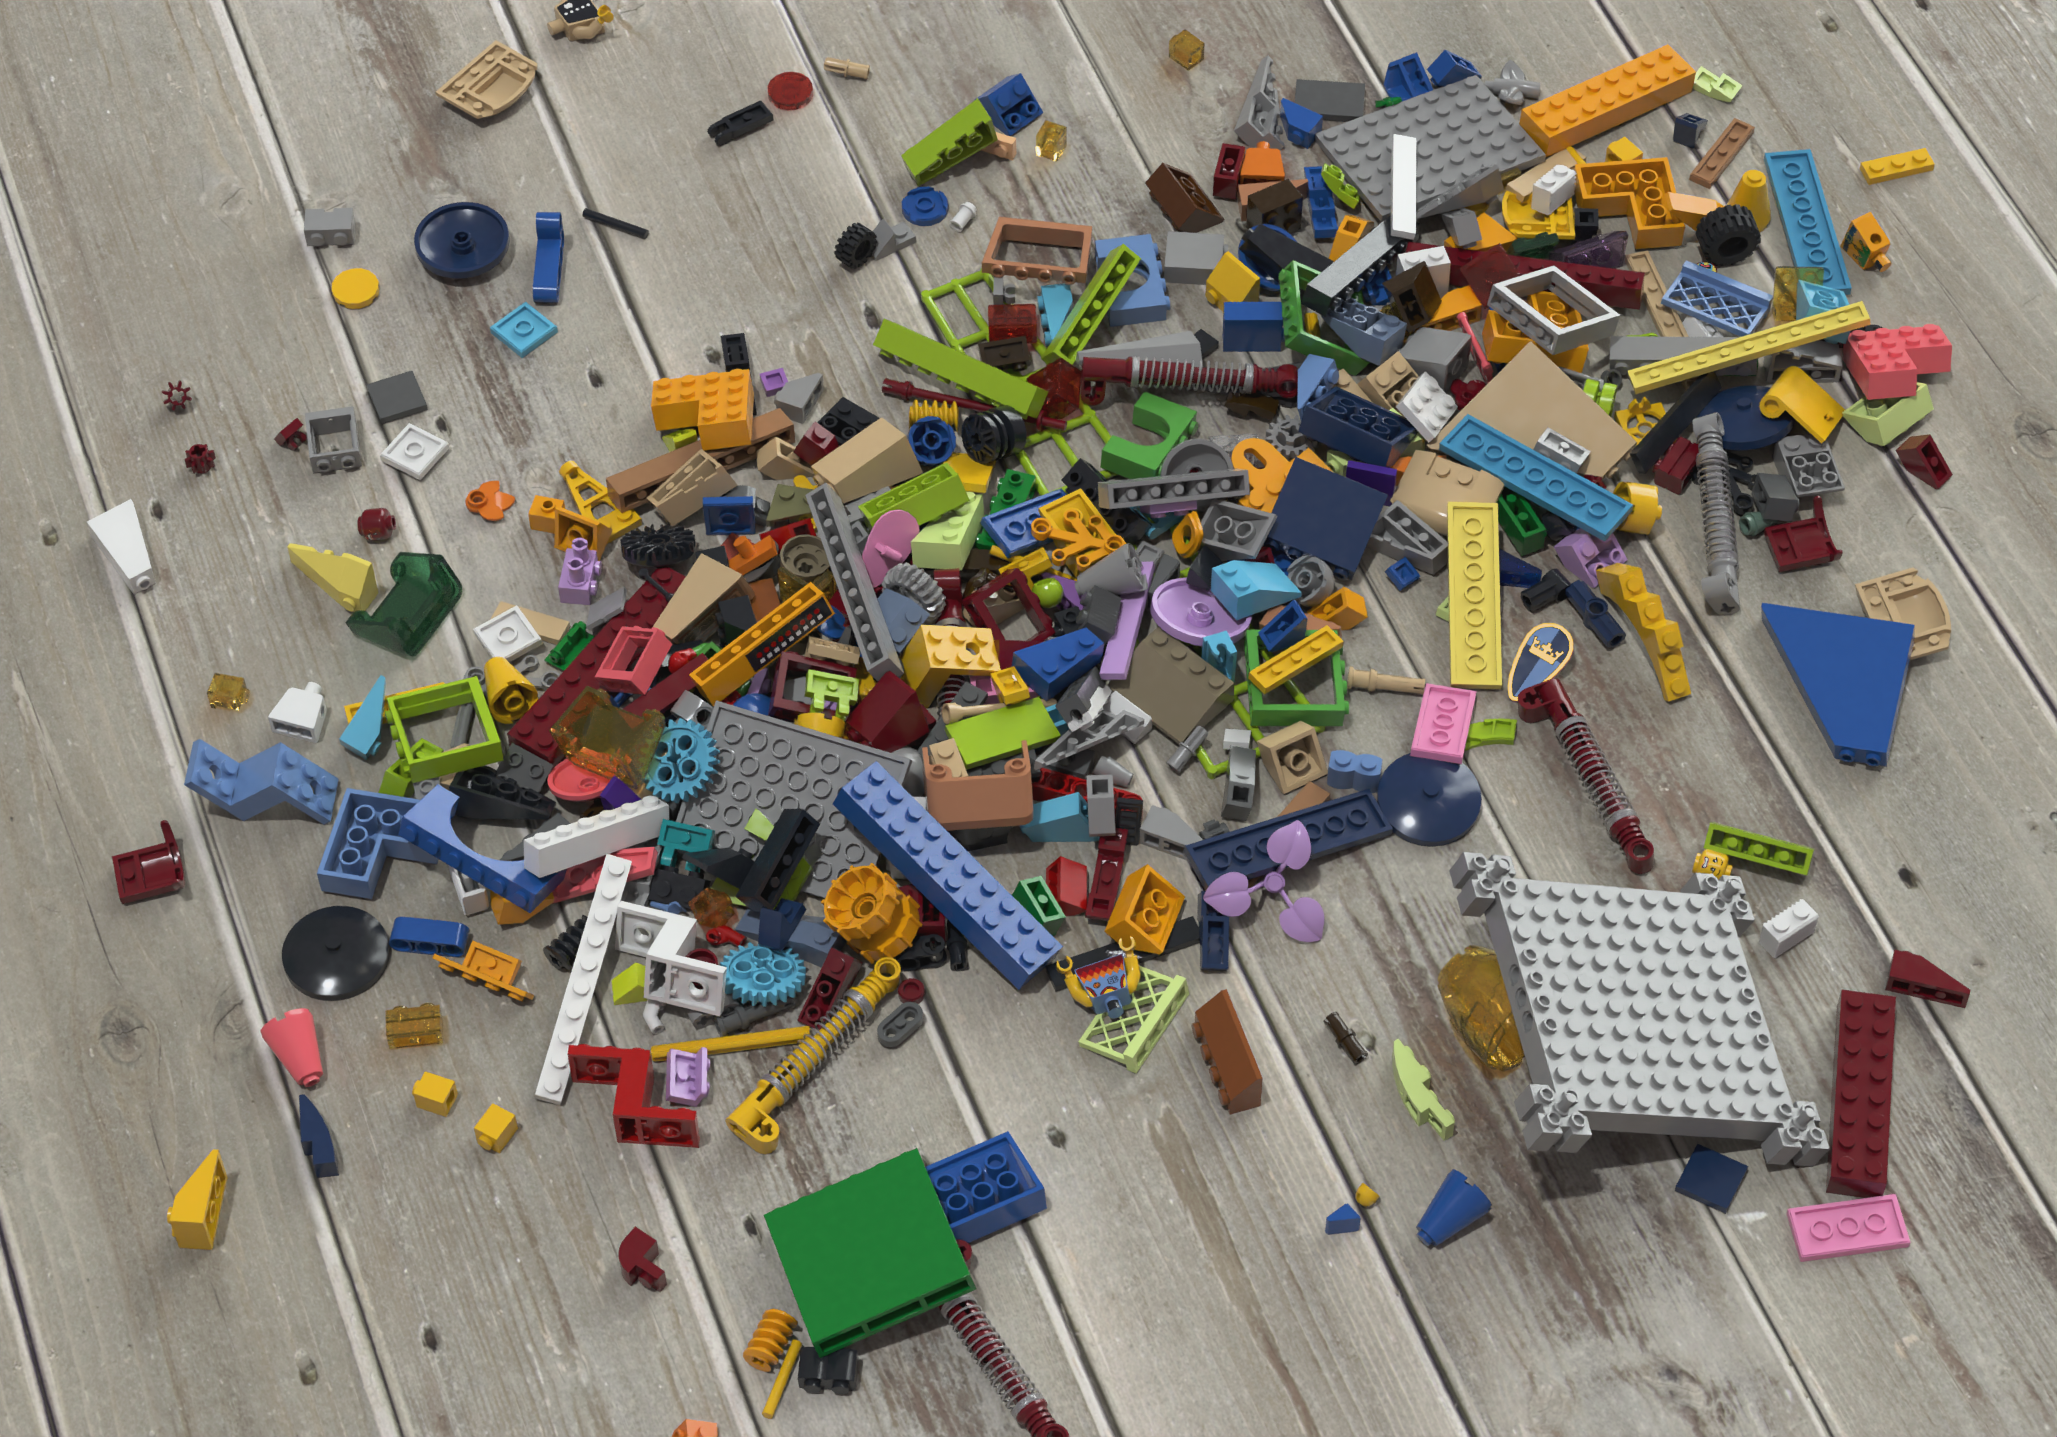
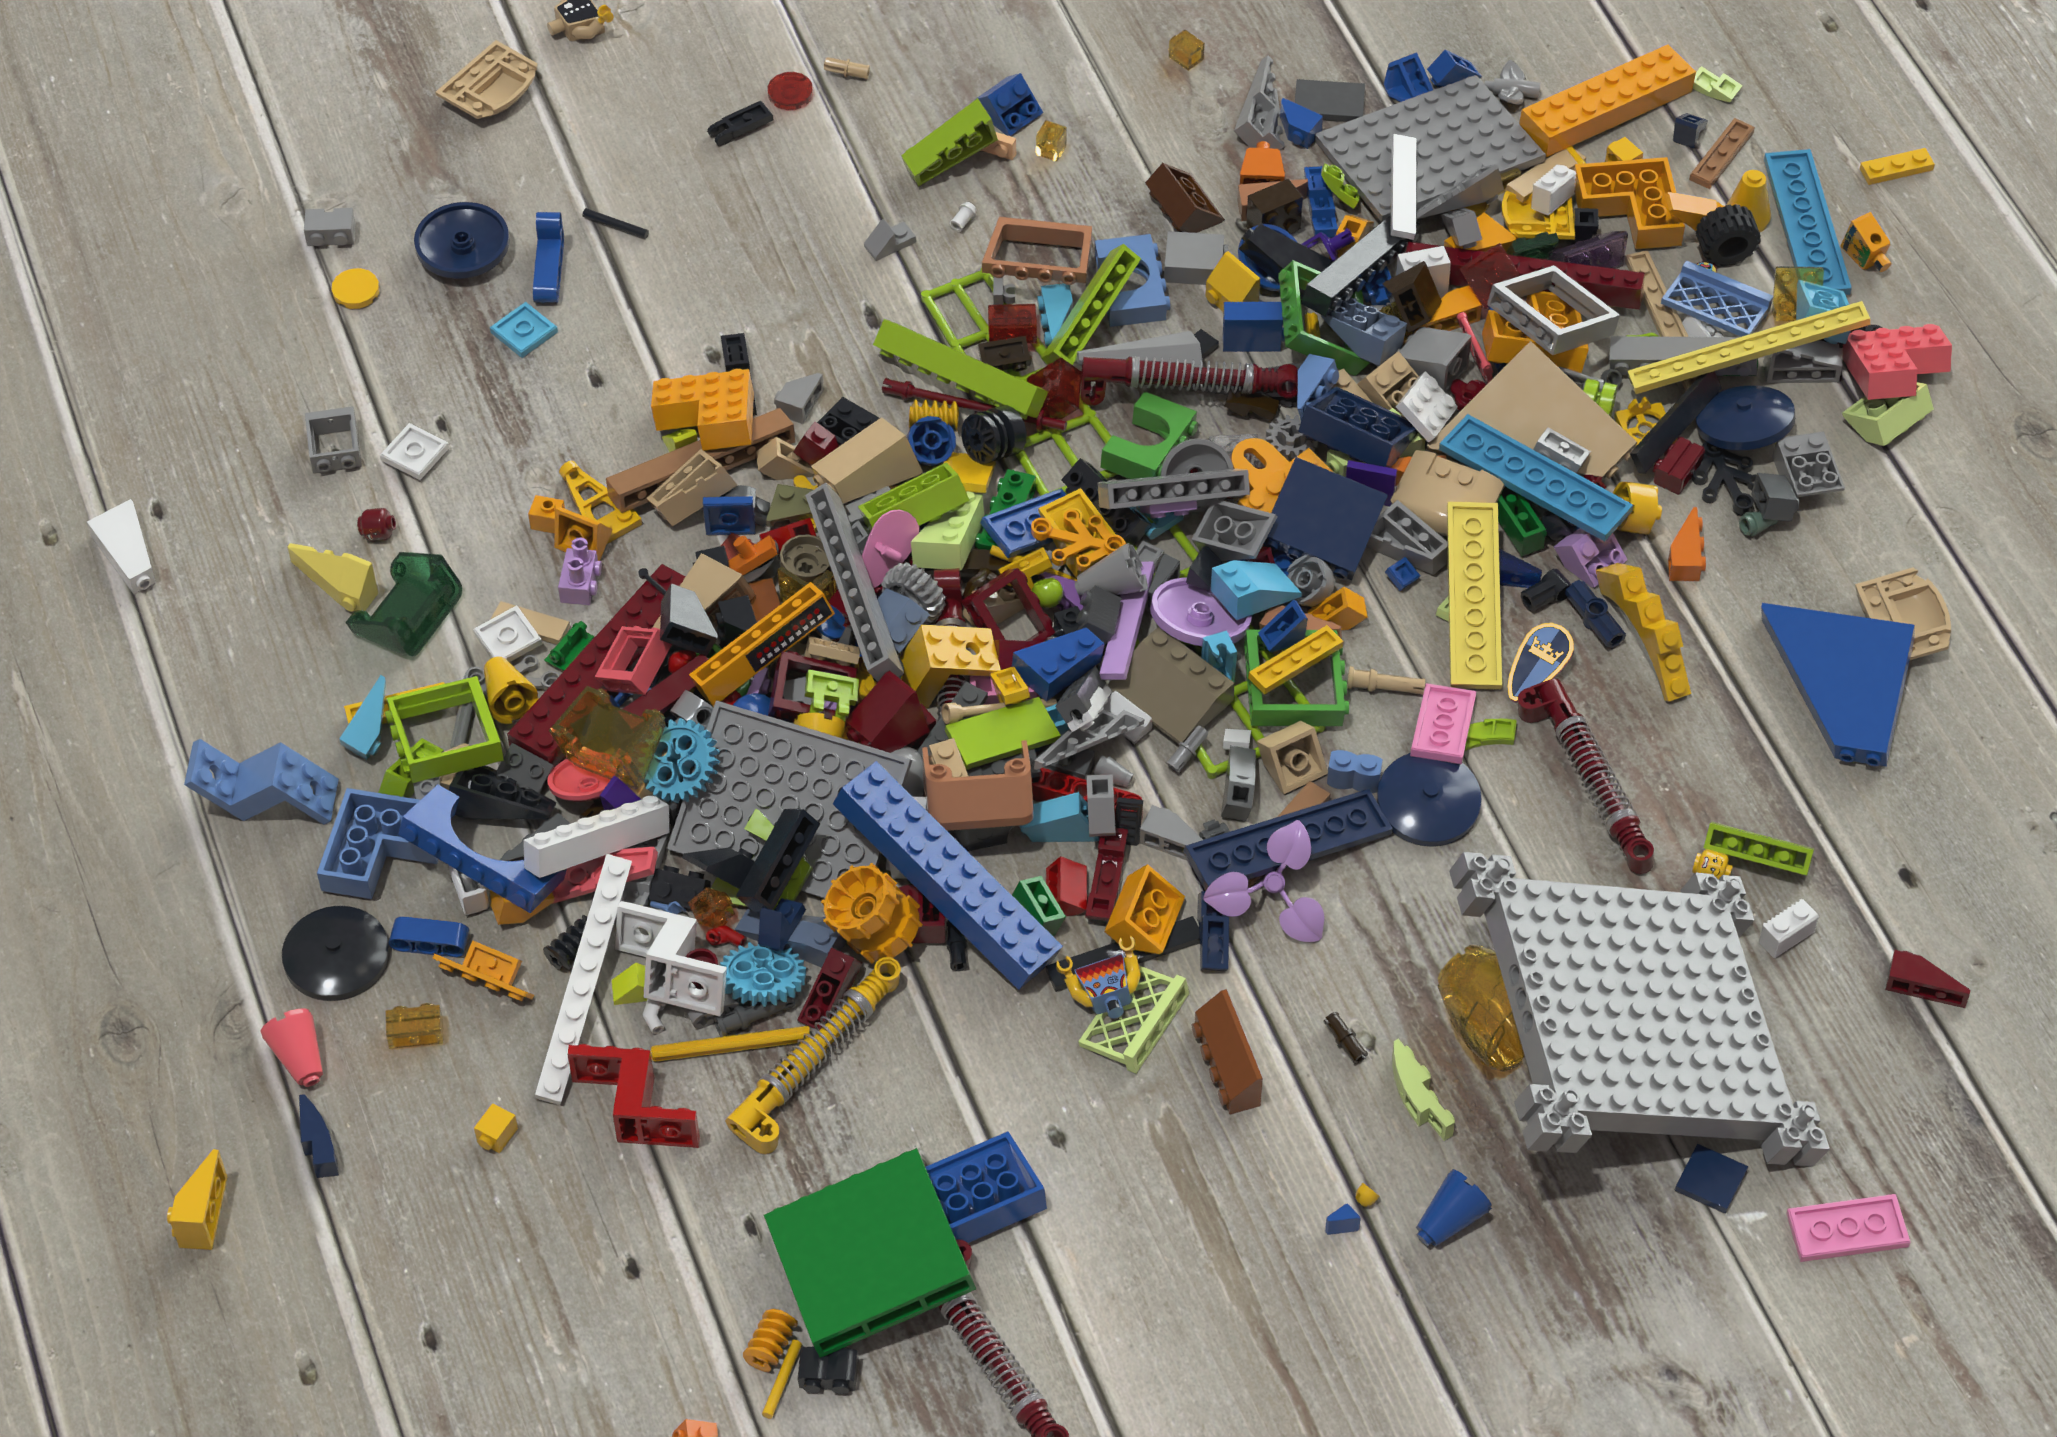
(150, 869): dark red piece -> none
(169, 394): dark red gear -> none
(200, 458): dark red gear -> none
(227, 691): clear yellow brick -> none
(289, 432): dark red tile -> none
(300, 713): white torso -> none
(396, 397): dark grey tile -> none
(434, 1093): yellow brick -> none
(490, 500): orange plate -> none
(606, 608): light grey piece -> none
(636, 1260): dark red brick -> none
(659, 547): black wheel -> none
(683, 837): teal plate -> none
(685, 621): none -> slope
(687, 1076): lavender bracket -> none
(773, 381): medium lavender tile -> none
(855, 245): black tyre -> none
(898, 1025): dark grey plate -> none
(911, 991): dark red tile -> none
(922, 952): black piece -> none
(924, 206): blue tile -> none
(1190, 527): light orange piece -> none
(1228, 171): dark red brick -> none
(1333, 244): none -> dark purple bracket
(1388, 101): green plant -> none
(1685, 551): none -> orange slope
(1722, 585): light grey piece -> none
(1802, 541): dark red piece -> none
(1803, 401): yellow door -> none
(1861, 1094): dark red brick -> none
(1924, 460): dark red slope -> none

